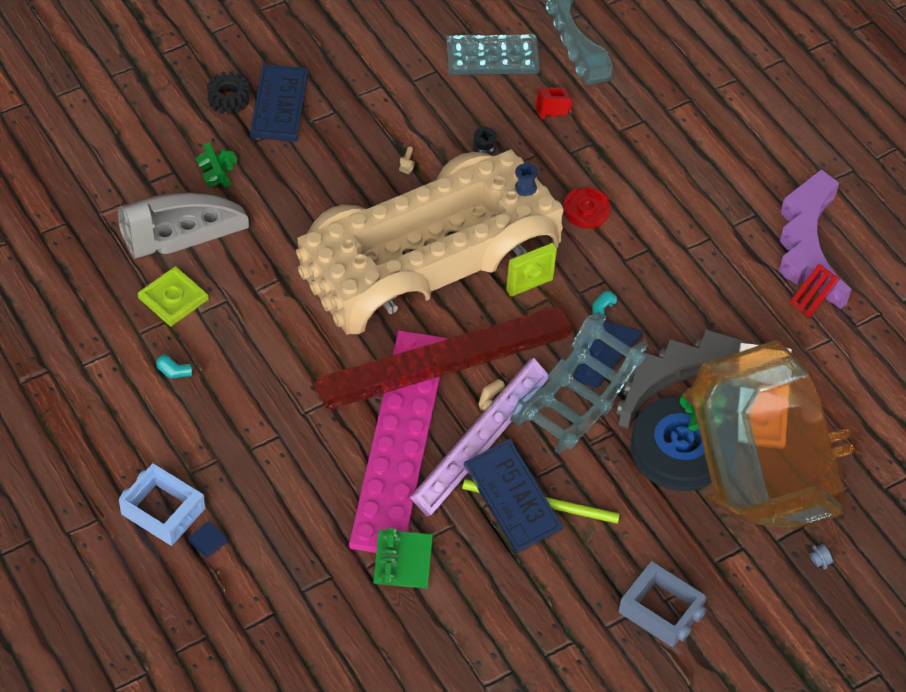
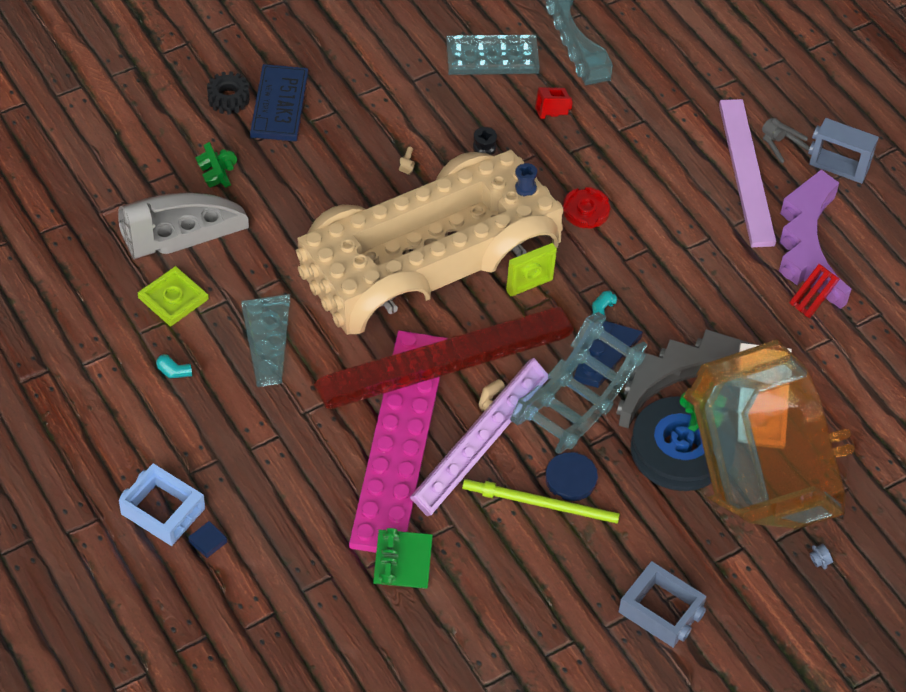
(267, 335): none -> clear light blue wing
(513, 496): dark blue tile -> none
(571, 476): none -> dark blue tile
(747, 173): none -> lavender tile
(777, 131): none -> dark grey plant
(846, 137): none -> sand blue window

